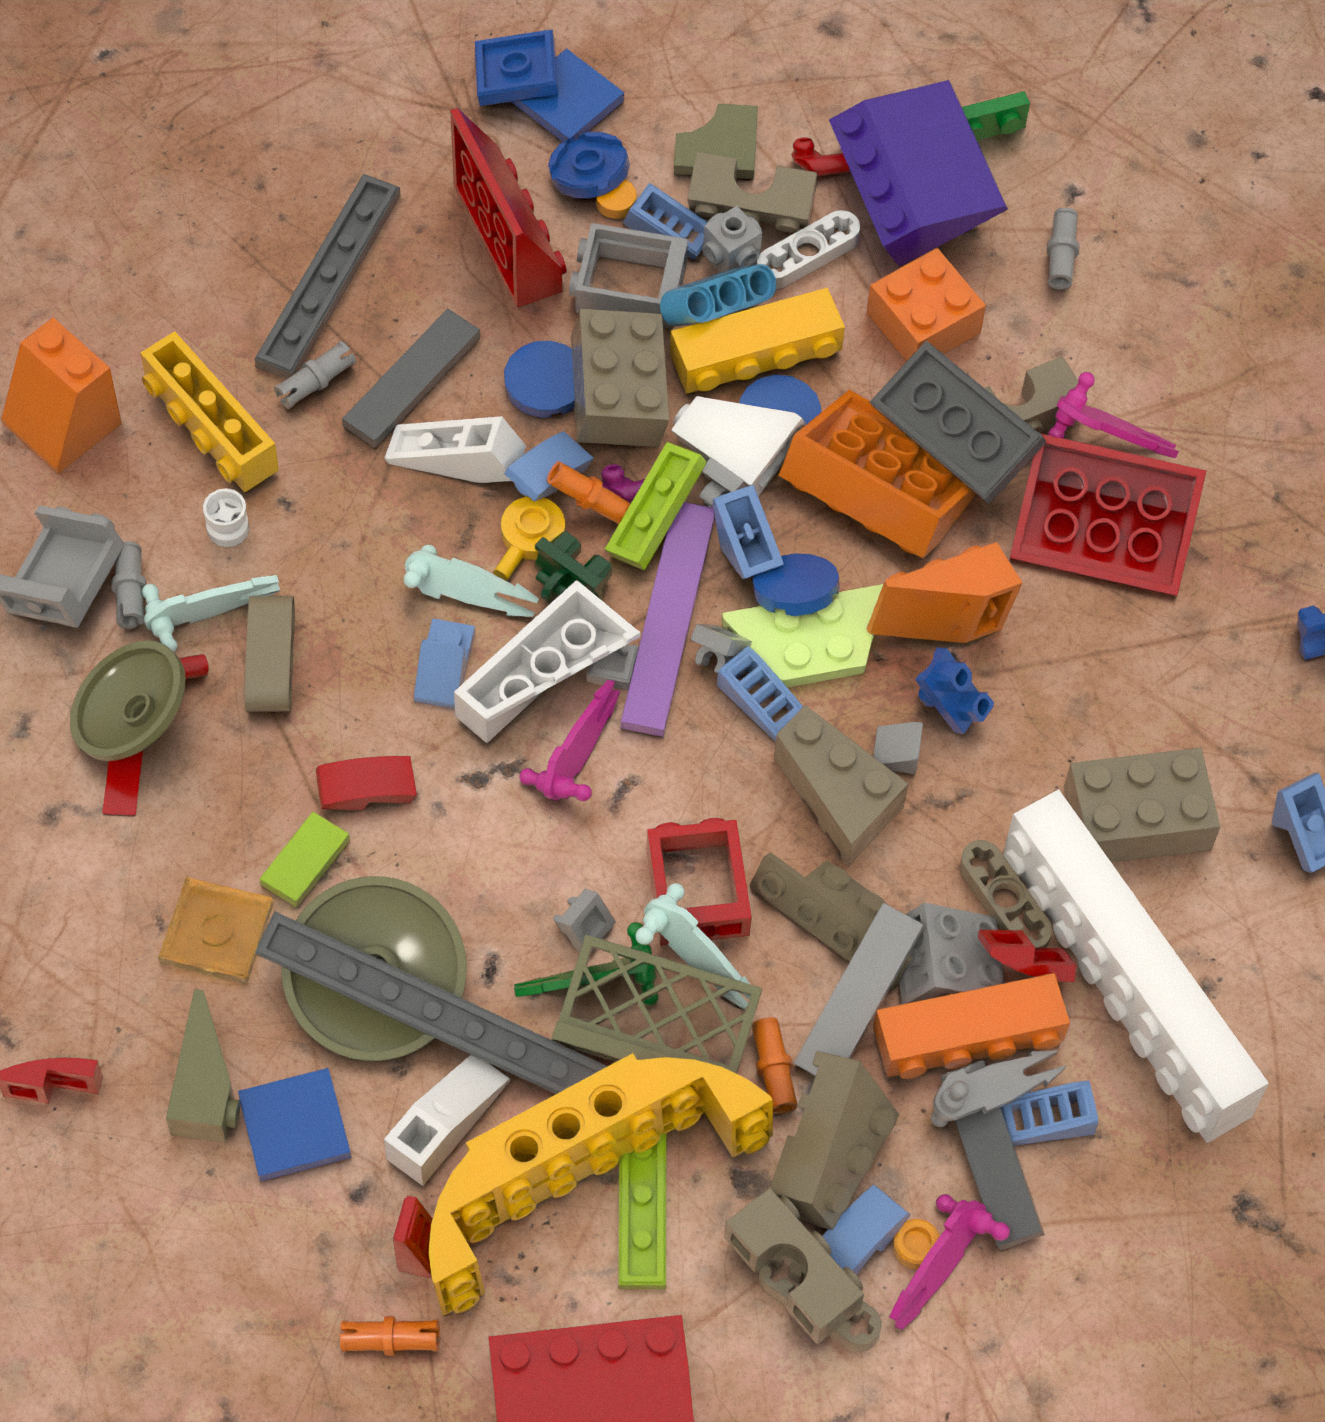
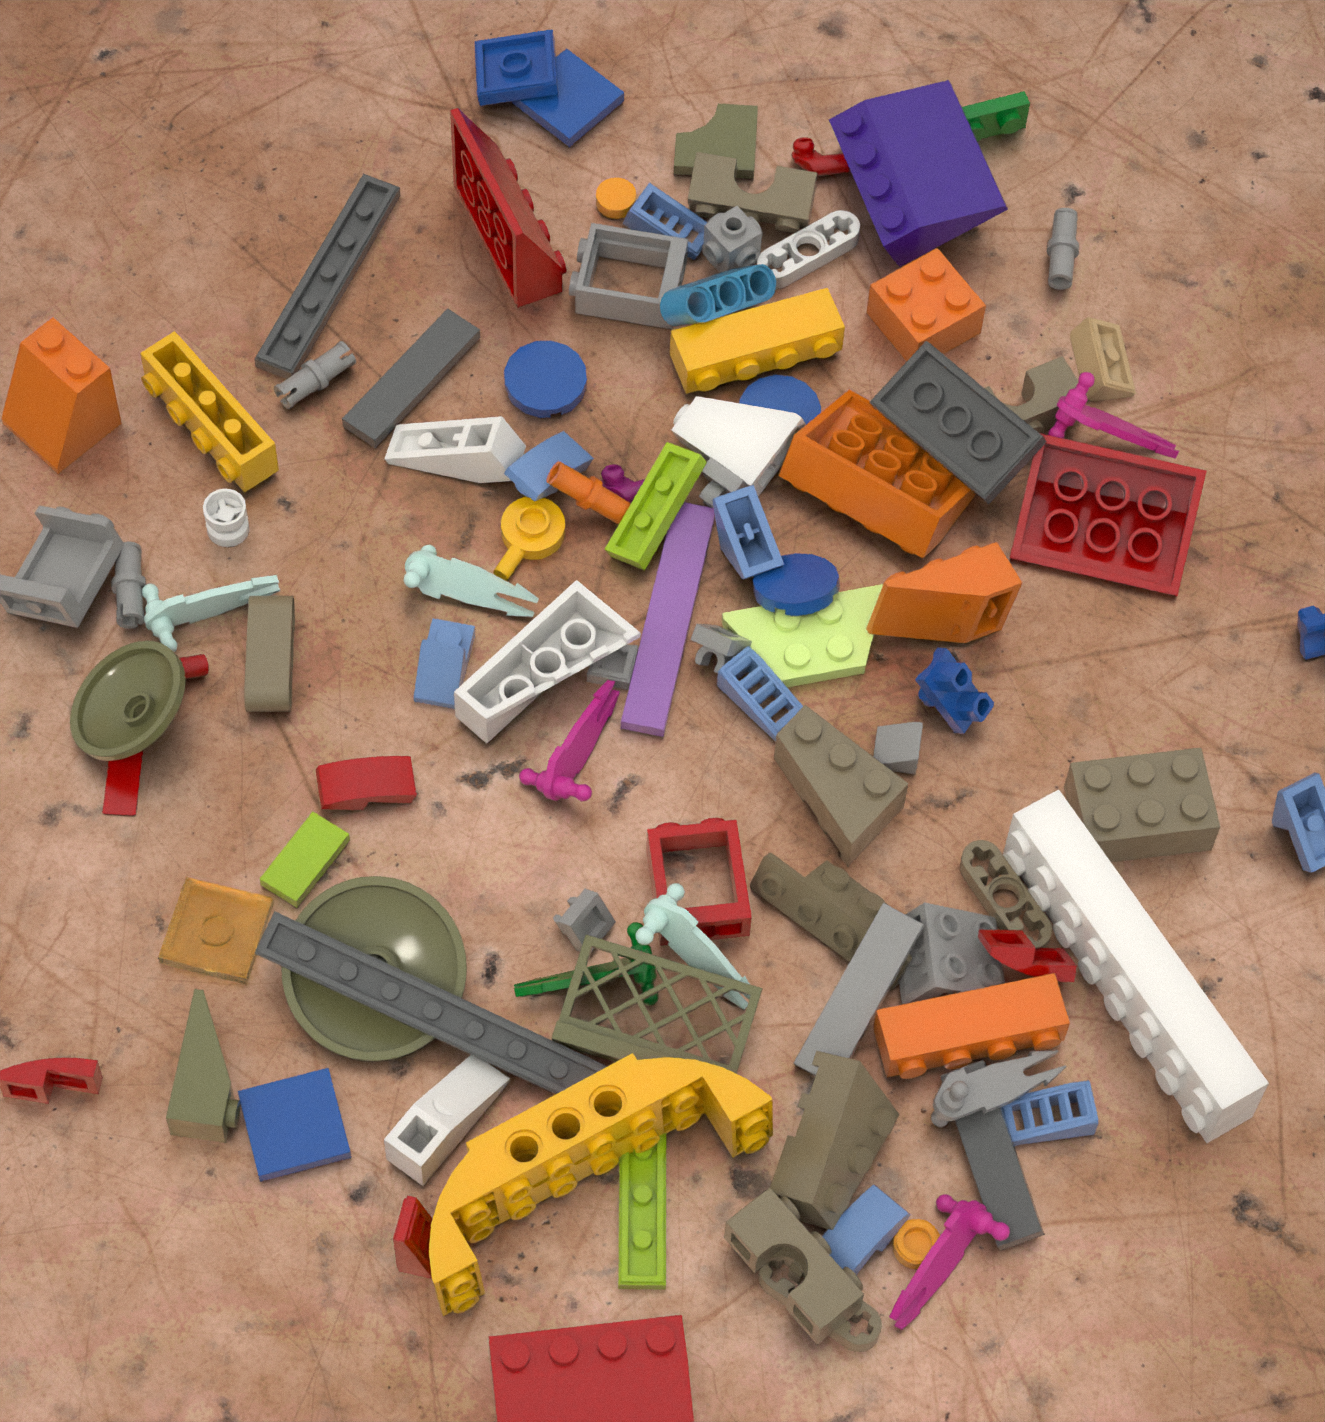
(389, 1335): orange pin -> none
(561, 570): dark green hips -> none
(589, 165): blue tile -> none
(619, 378): dark tan brick -> none
(774, 1064): orange pin -> none
(1102, 352): none -> tan slope

